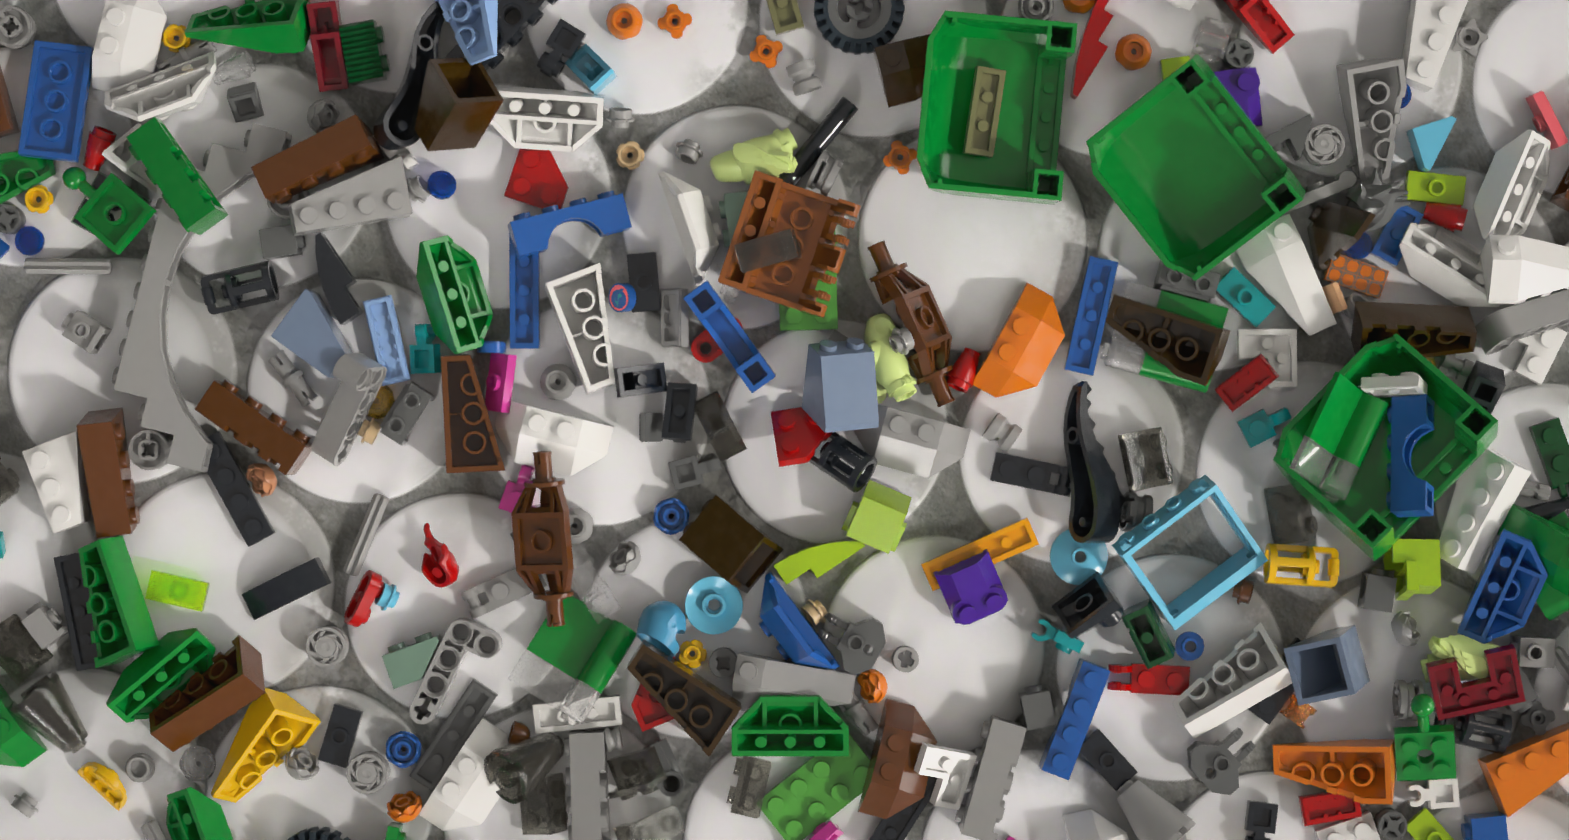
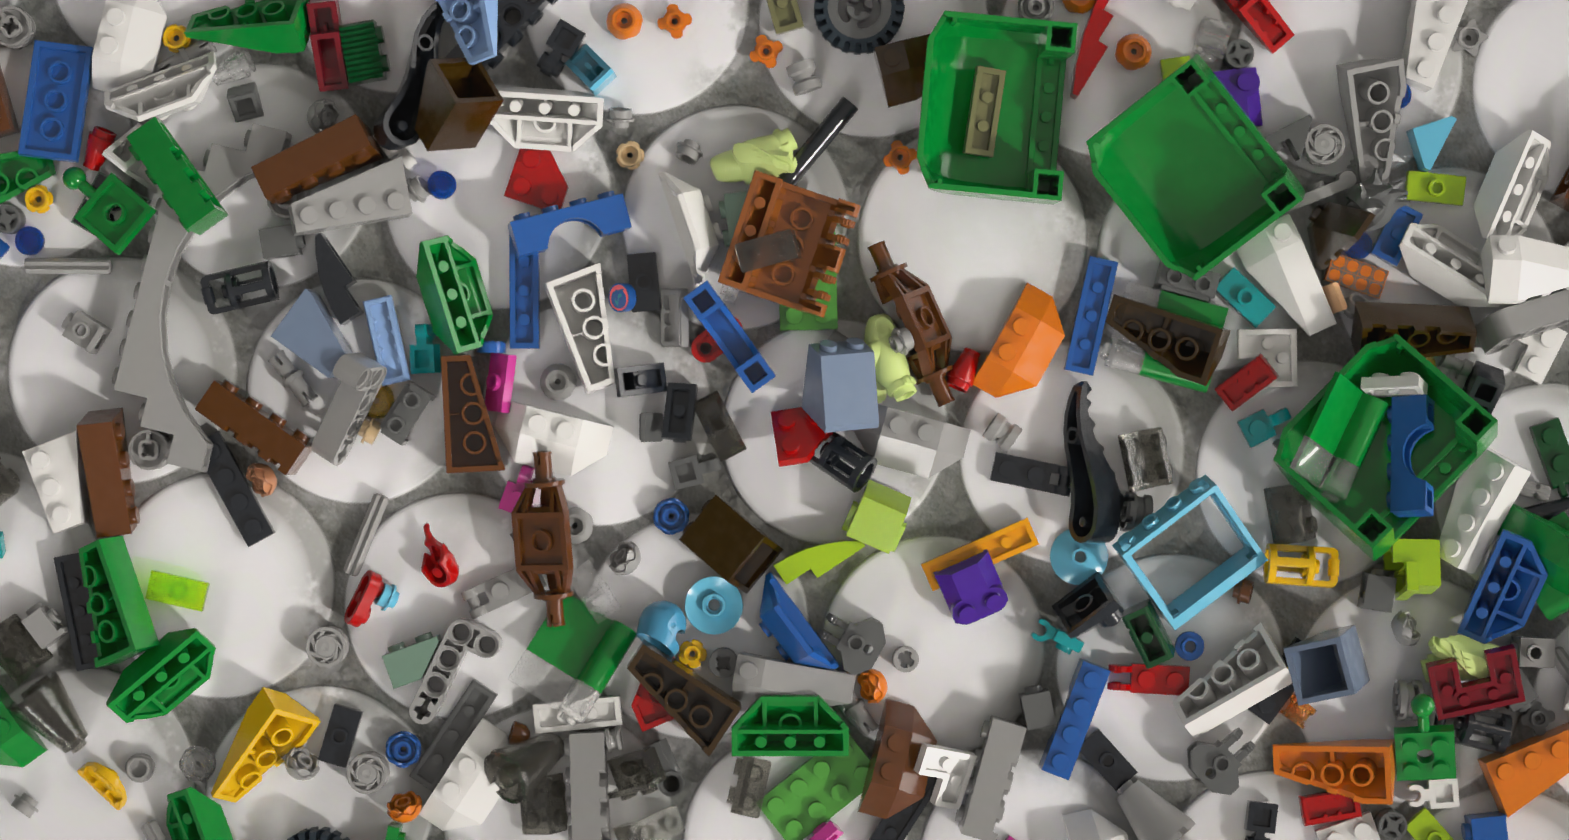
(210, 696): reddish brown wedge -> none
(286, 588): black slope -> none
(814, 612): tan plate -> none
(828, 174): light grey wheel -> none
(1446, 215): red cone -> none
(1546, 120): coral plate -> none

